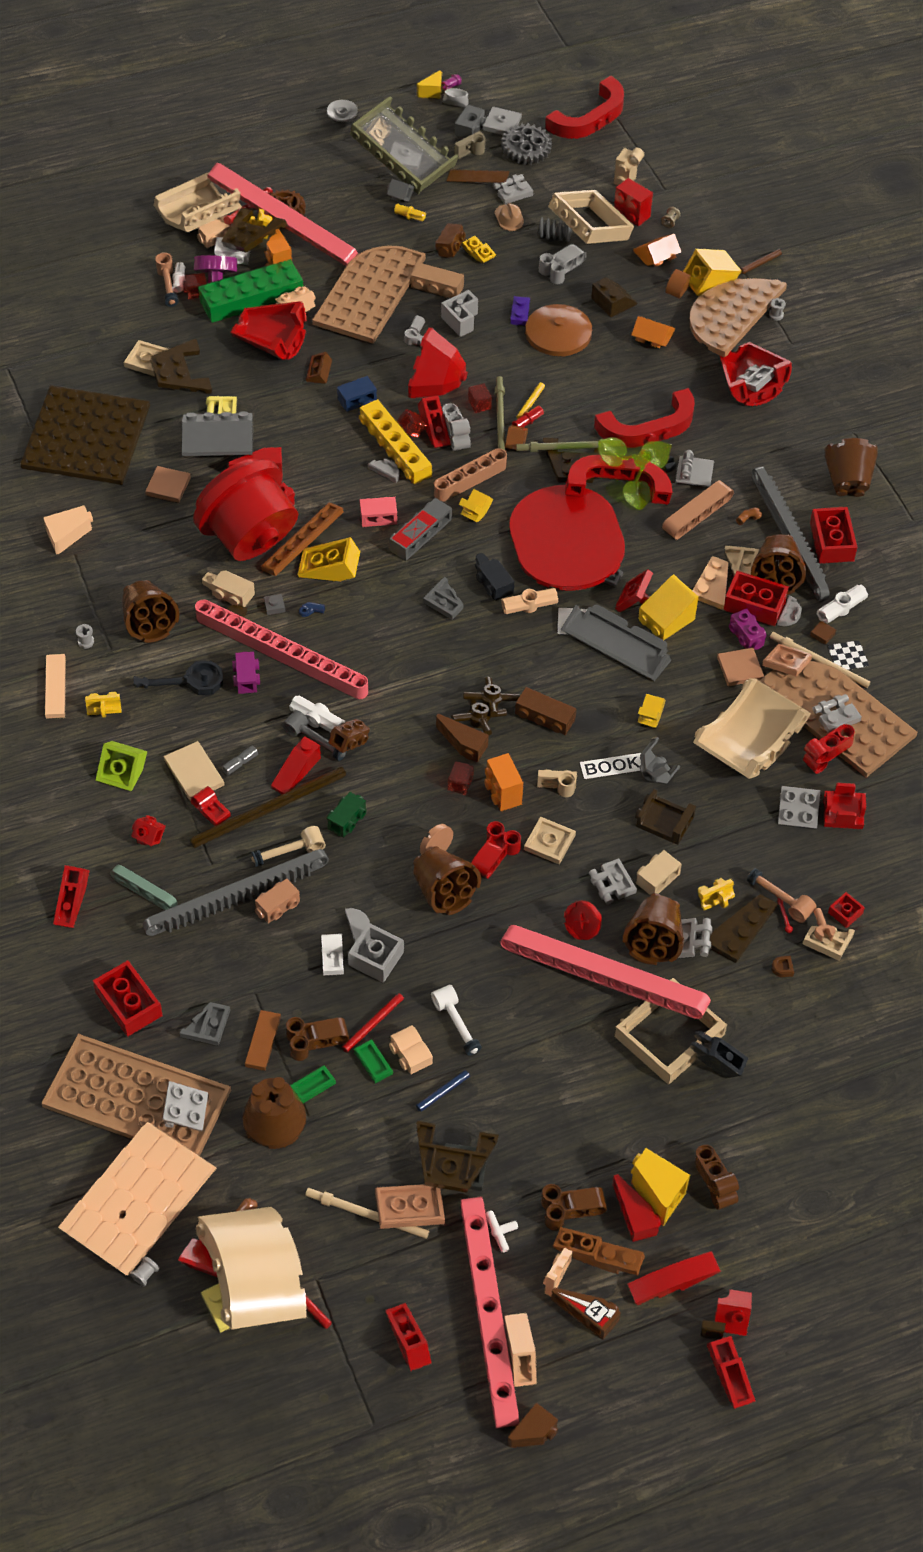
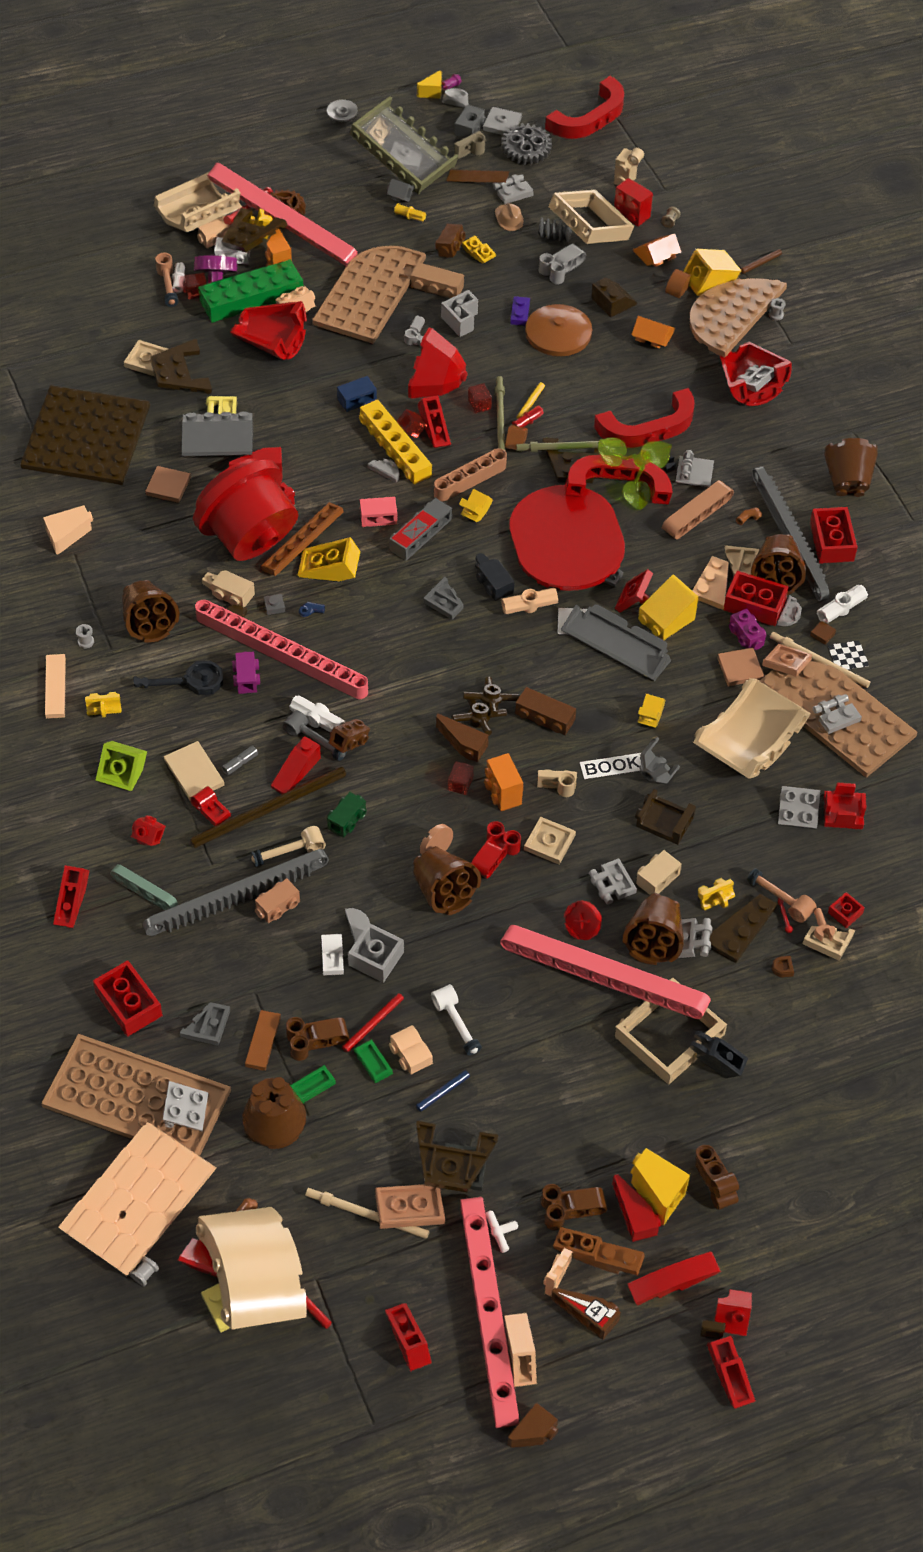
(319, 368): reddish brown slope -> none
(457, 427): light grey piece -> none
(818, 751): red piece -> none

